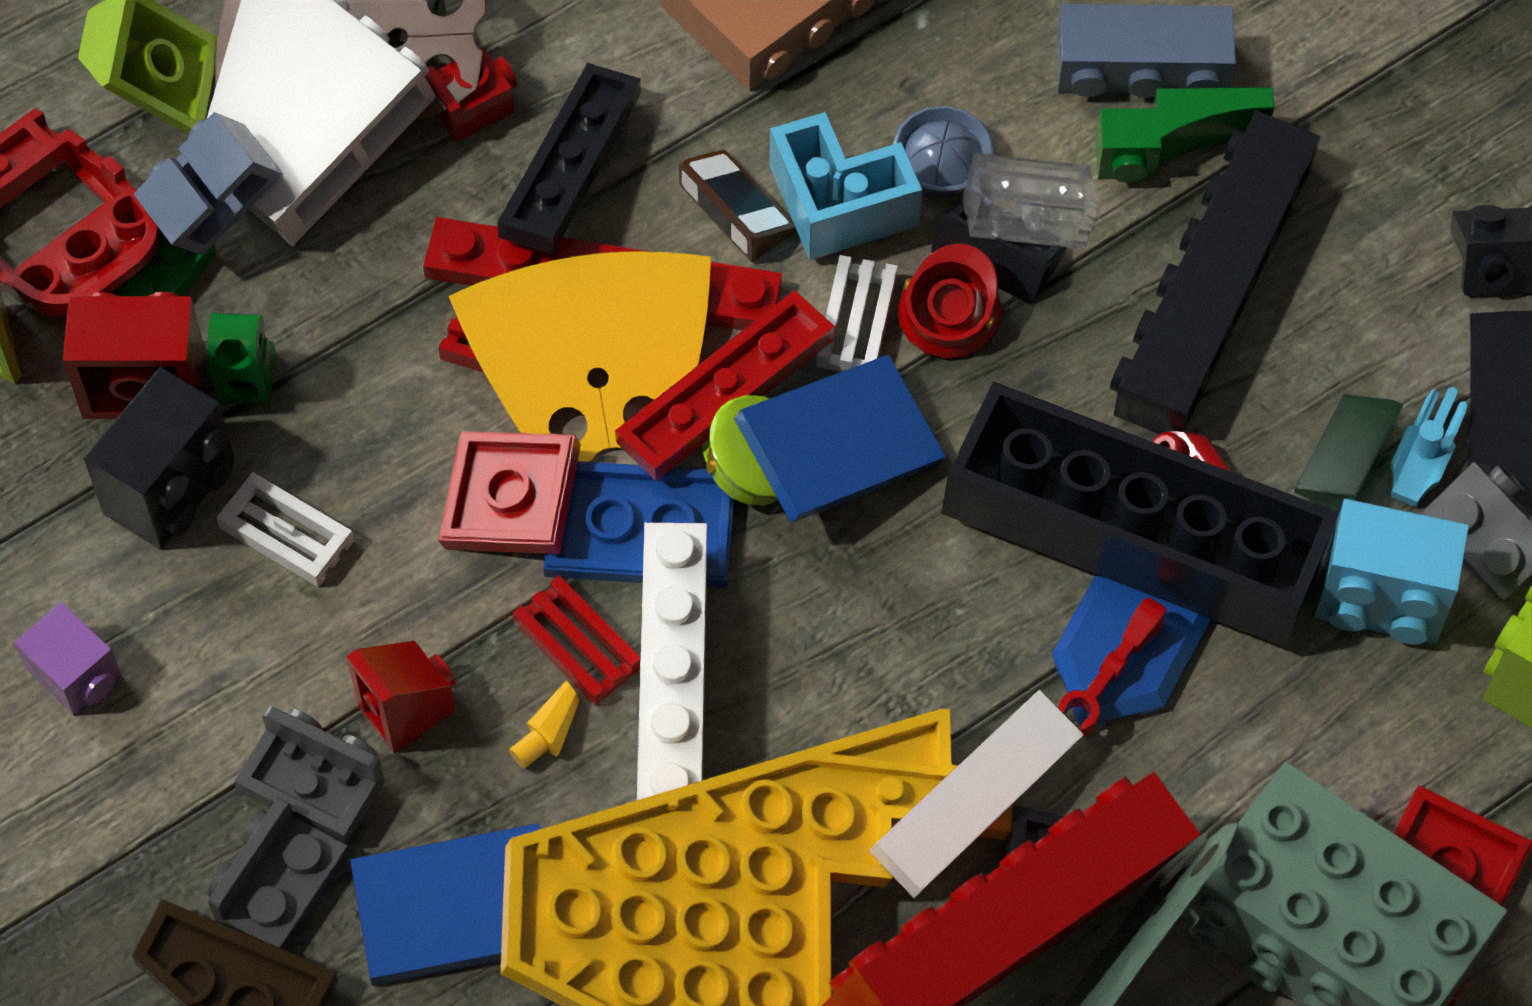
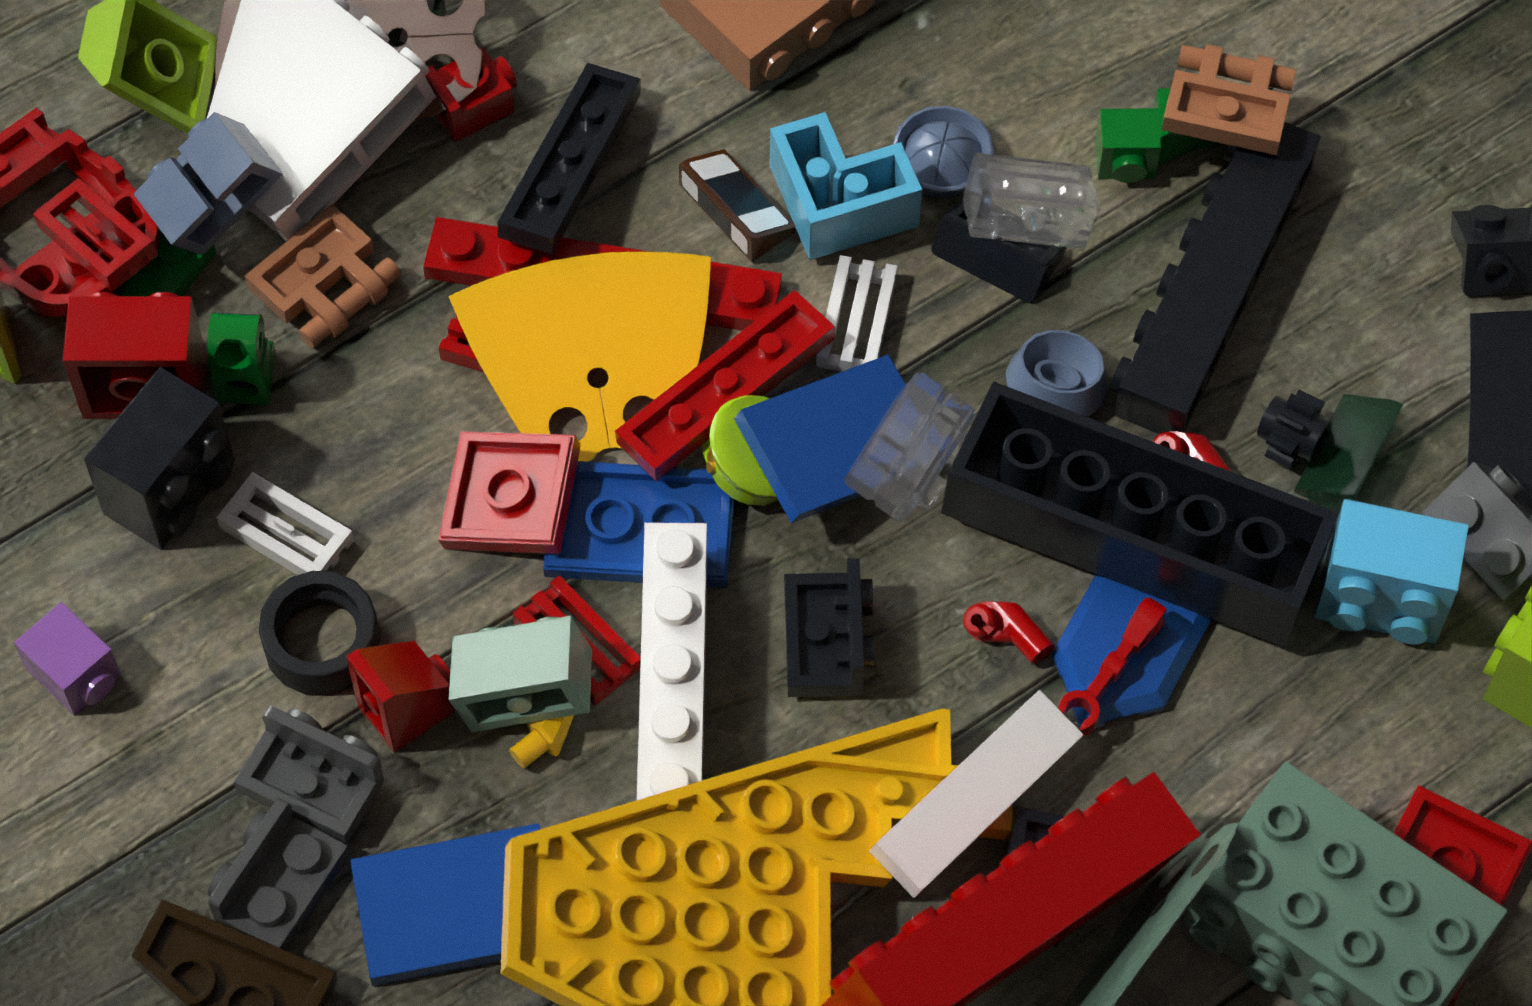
(121, 261): none -> red tile
(304, 592): none -> black tyre
(311, 264): none -> nougat plate
(520, 673): none -> brick
(826, 632): none -> black bracket
(911, 448): none -> clear brick
(951, 302): red piece -> none
(1008, 624): none -> red arm
(1067, 357): none -> sand blue hat
(1143, 48): sand blue brick -> none
(1225, 109): none -> nougat plate
(1294, 429): none -> black gear
(1424, 450): medium azure piece -> none

